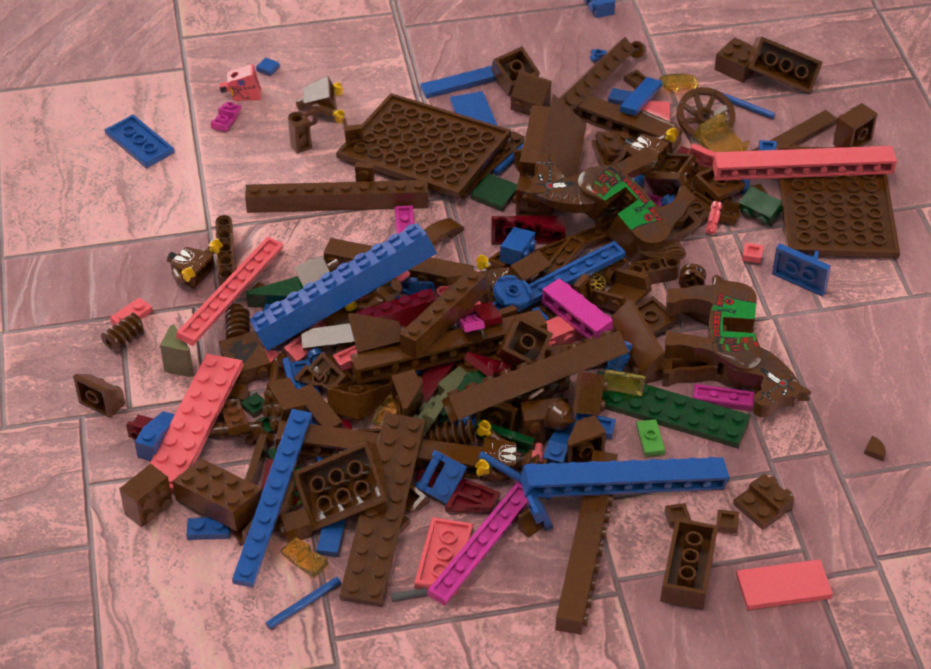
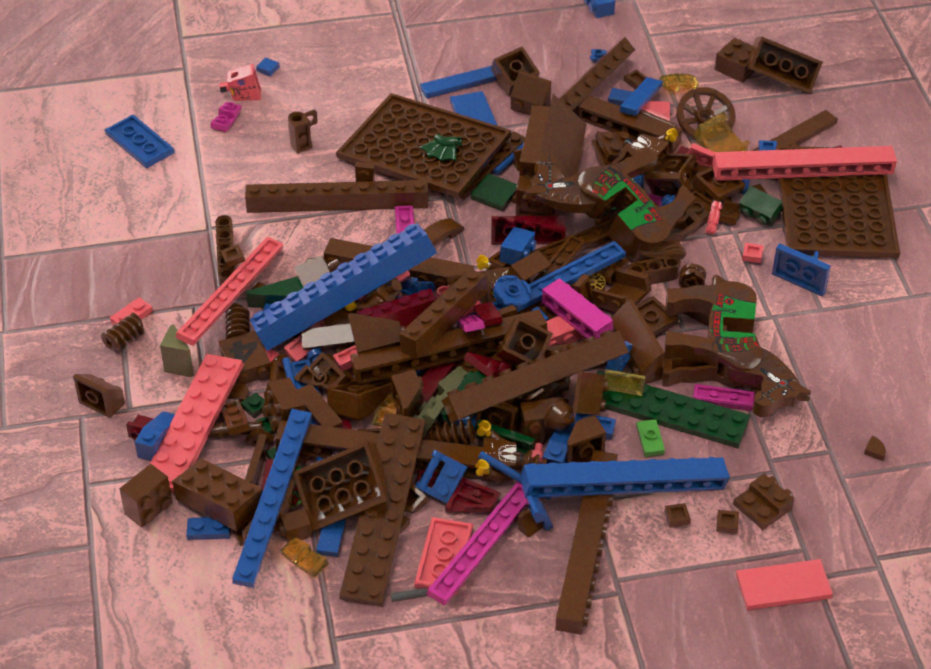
(193, 264): reddish brown torso -> none
(232, 255): none -> reddish brown plate
(303, 603): blue bar -> none
(322, 98): reddish brown torso -> none
(352, 133): reddish brown panel -> none
(442, 147): none -> dark green arm
(640, 49): reddish brown tile -> none
(689, 563): reddish brown brick -> none
(751, 107): blue bar -> none
(855, 127): reddish brown brick -> none

